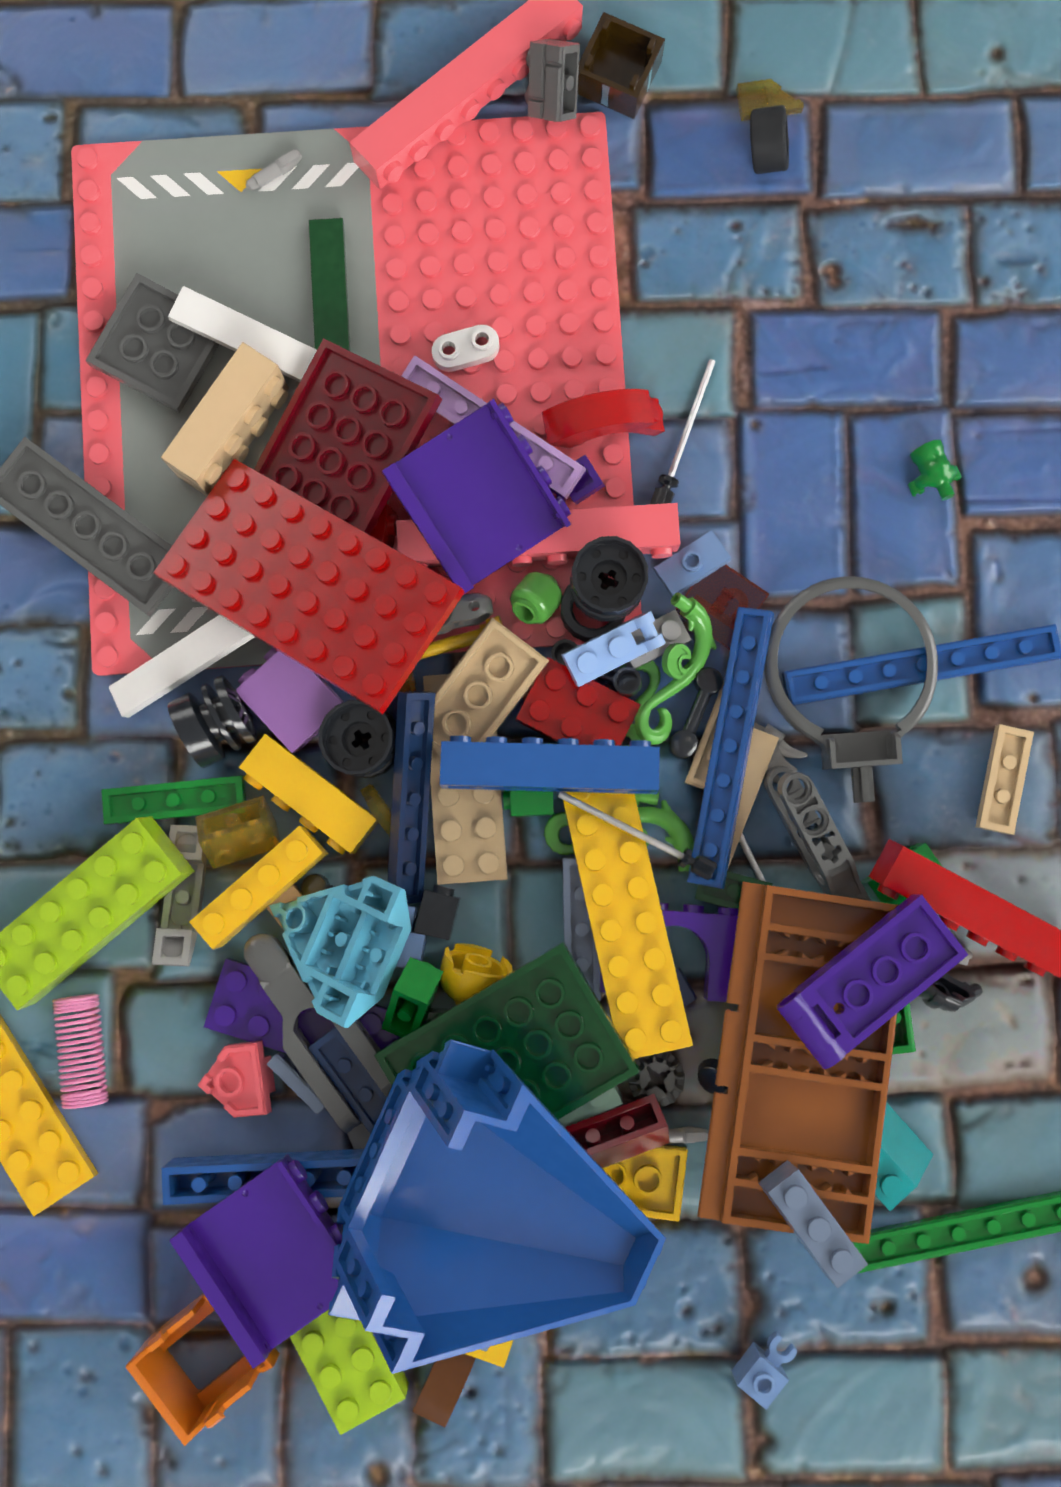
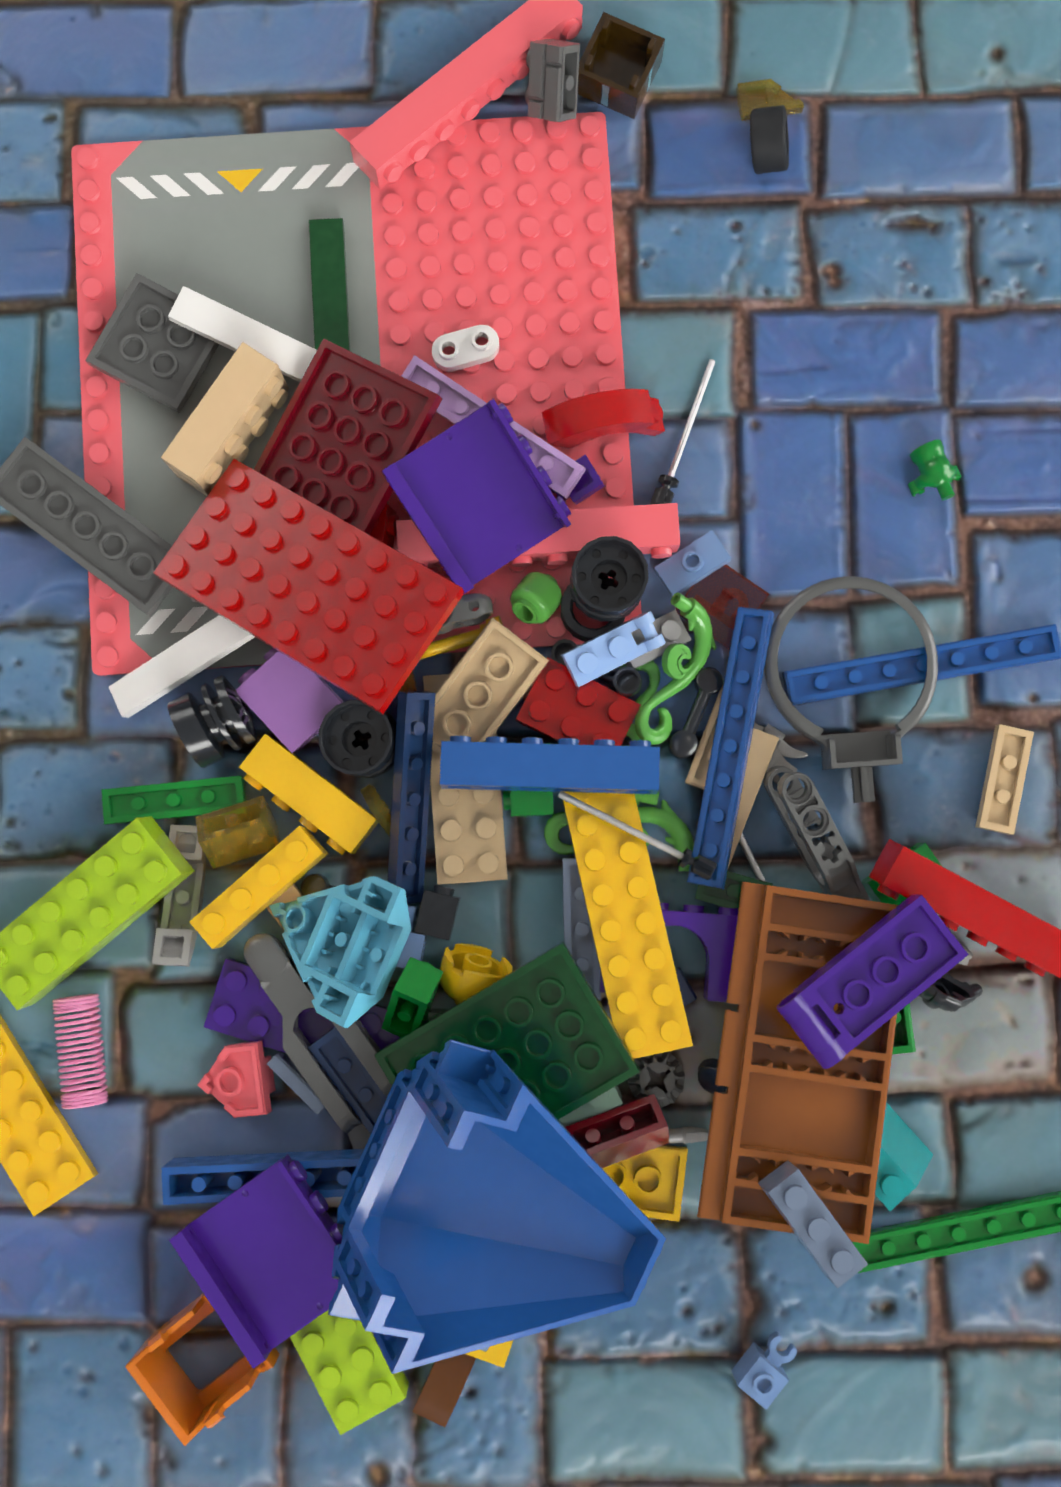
(279, 167): light grey piece -> none

